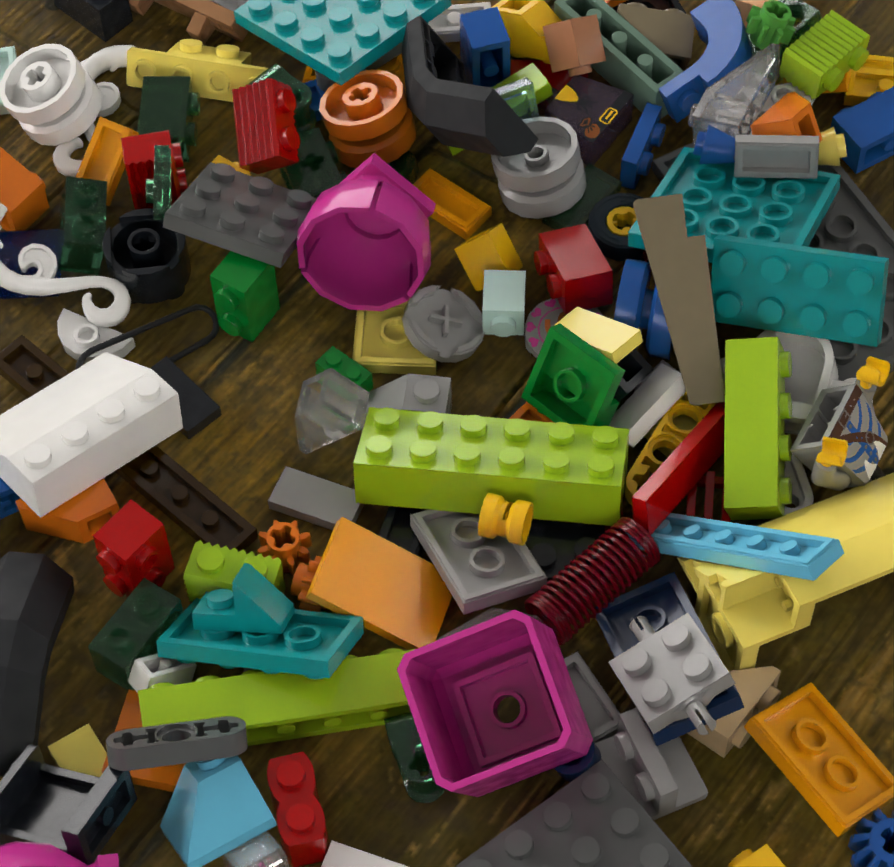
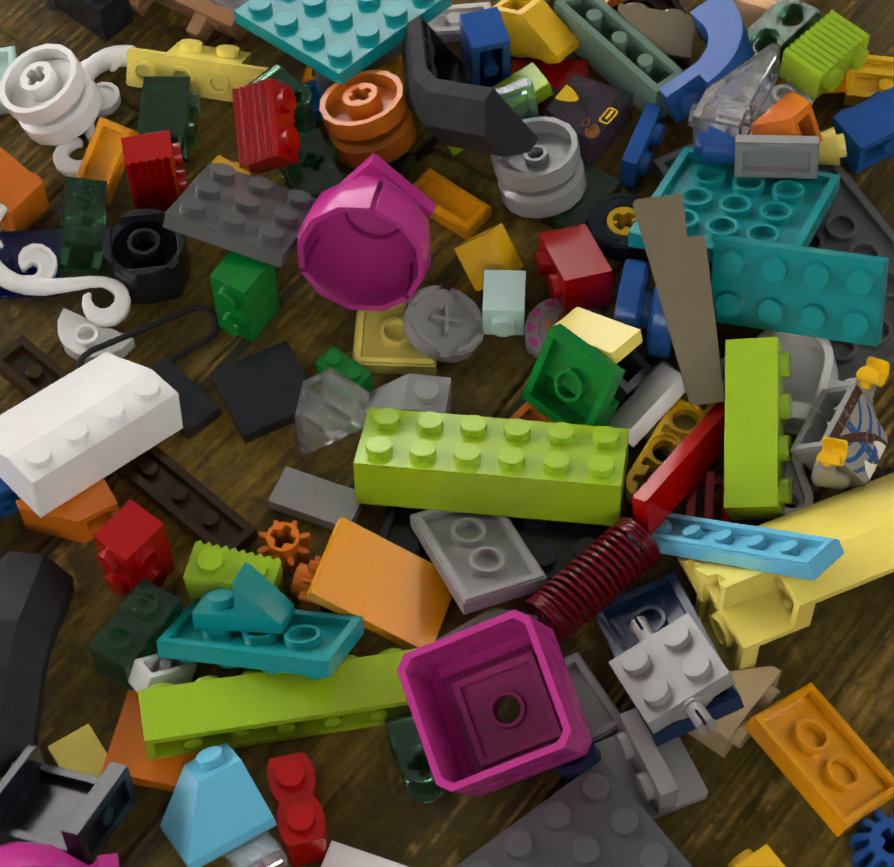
(160, 187): clear green plate -> none
(176, 743): dark grey beam -> none
(261, 390): none -> black tile
(505, 519): yellow wheel -> none
(574, 45): nougat brick -> none
(770, 24): bright green gear -> none

